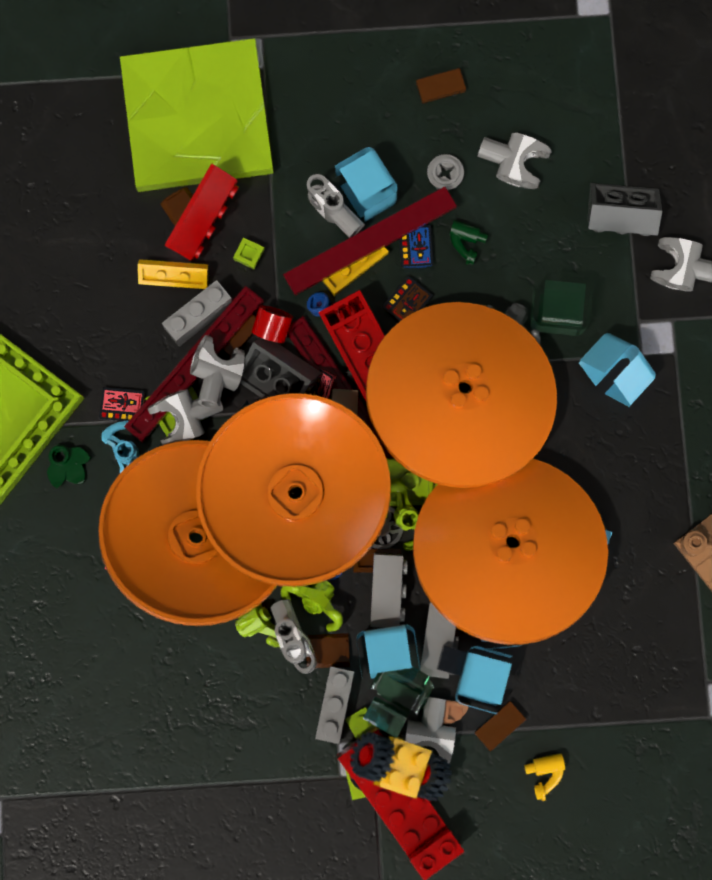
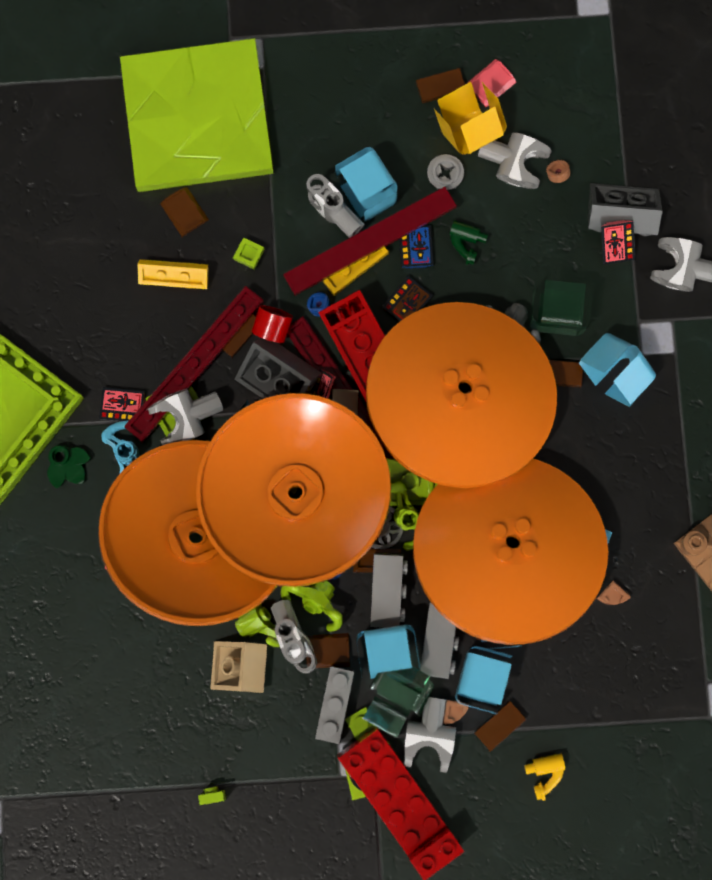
(197, 313): light grey brick -> none
(201, 212): red slope -> none
(212, 795): none -> lime plate
(215, 372): light grey connector -> none
(238, 666): none -> tan slope
(400, 766): plate -> none
(451, 660): black tile -> none
(465, 123): none -> yellow piece
(495, 77): none -> coral piece
(558, 171): none -> nougat tile
(567, 373): none -> reddish brown tile
(613, 595): none -> nougat tile
(618, 241): none -> piece

